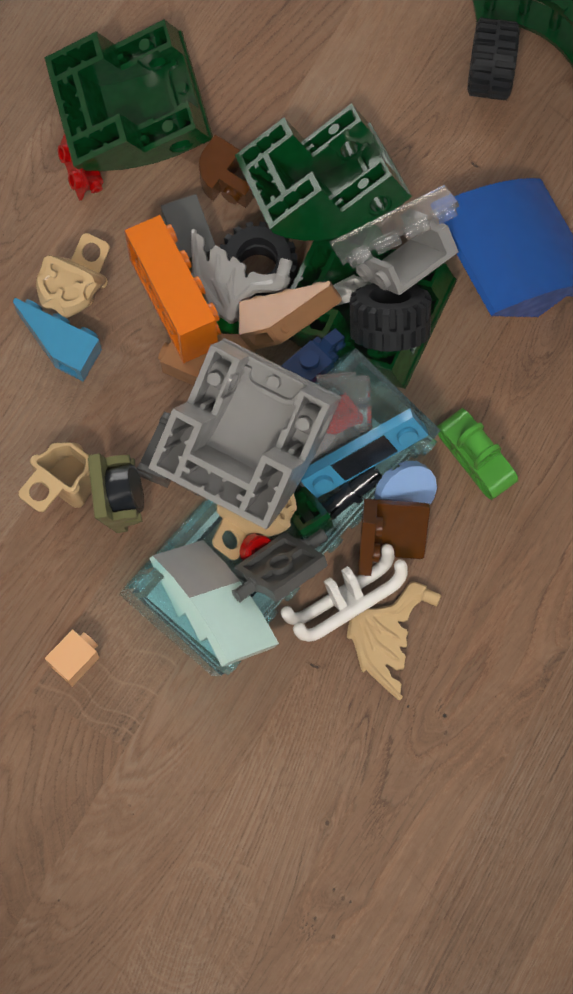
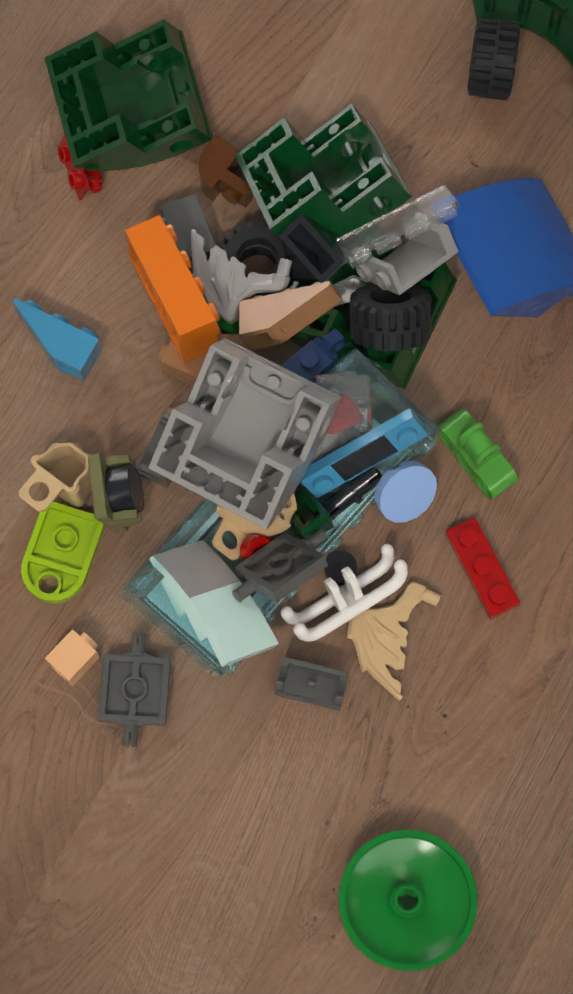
(62, 549): none -> lime tile
(72, 283): tan piece -> none
(134, 689): none -> dark grey plate
(311, 683): none -> dark grey hinge
(312, 250): none -> black slope
(336, 562): none -> black tile
(392, 523): reddish brown bracket -> none
(407, 900): none -> green dish
(482, 568): none -> red plate

